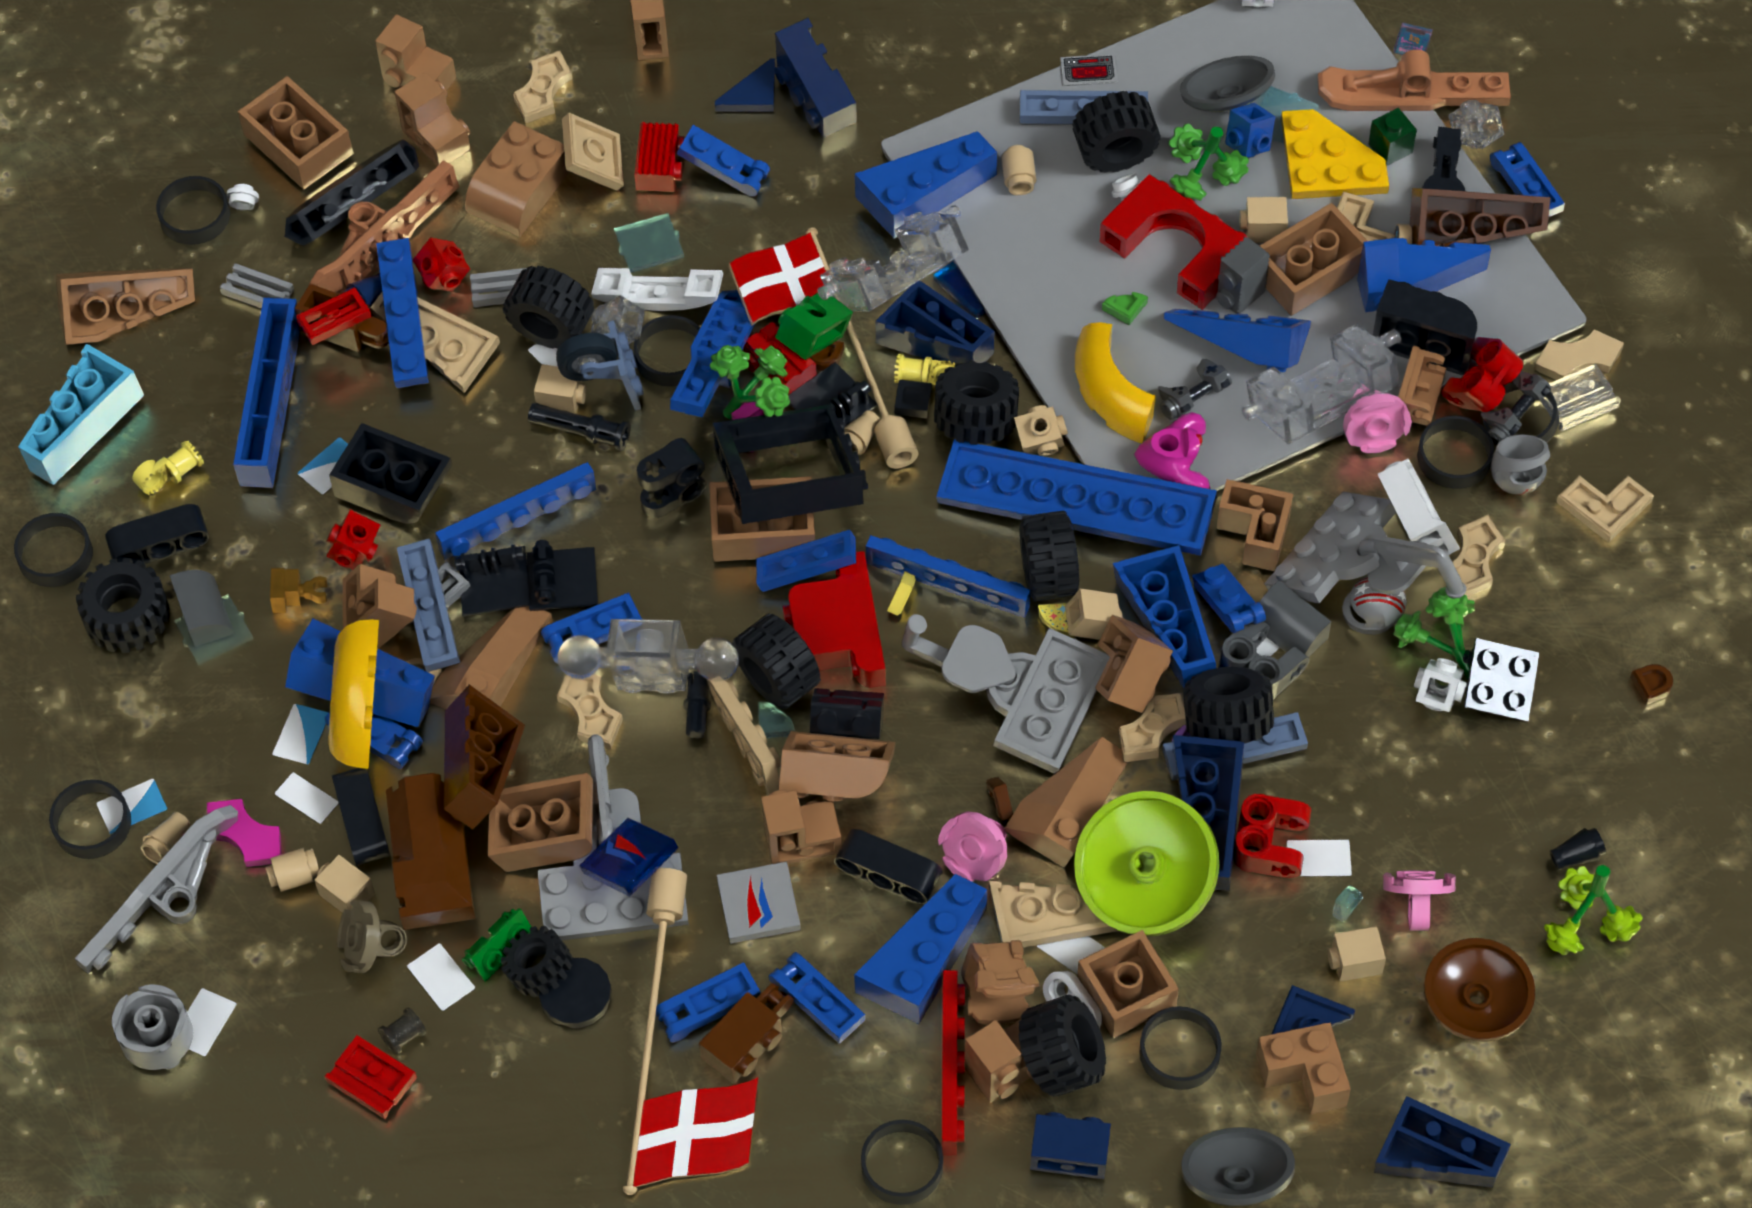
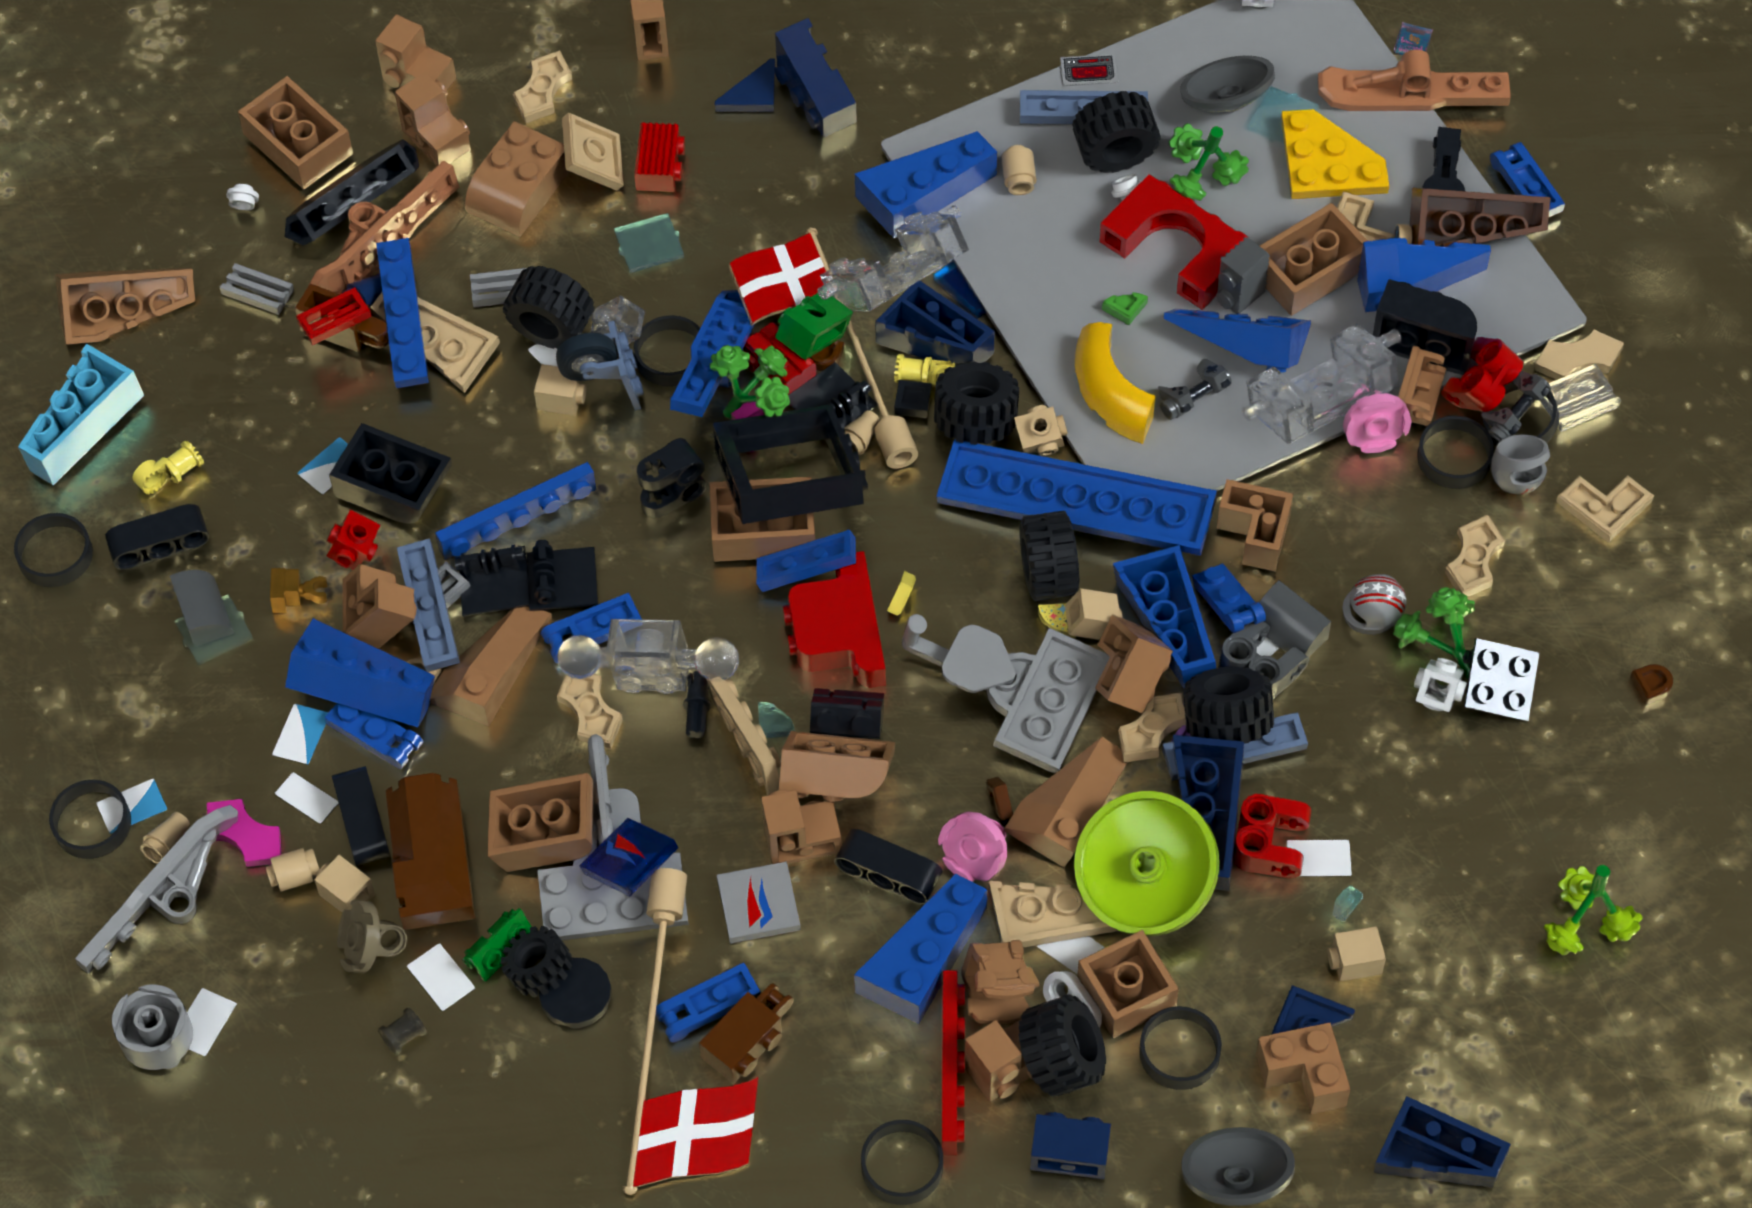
(116, 583): black tyre -> none
(188, 184): black tyre -> none
(267, 394): blue brick -> none
(353, 693): yellow brick -> none
(371, 1076): red plate -> none
(441, 264): red brick -> none
(477, 755): reddish brown wedge -> none
(594, 429): black pin -> none
(658, 292): white slope -> none
(723, 161): blue plate -> none
(777, 661): black tyre -> none
(818, 997): blue plate -> none
(948, 576): blue plate -> none
(1173, 450): dark pink head -> none
(1250, 130): blue brick -> none
(1264, 218): tan brick -> none
(1352, 543): light grey plate -> none
(1392, 136): dark green brick -> none
(1415, 507): white window -> none
(1419, 887): bright pink tile -> none
(1478, 123): clear brick -> none
(1485, 971): reddish brown dish -> none
(1579, 849): black cone -> none

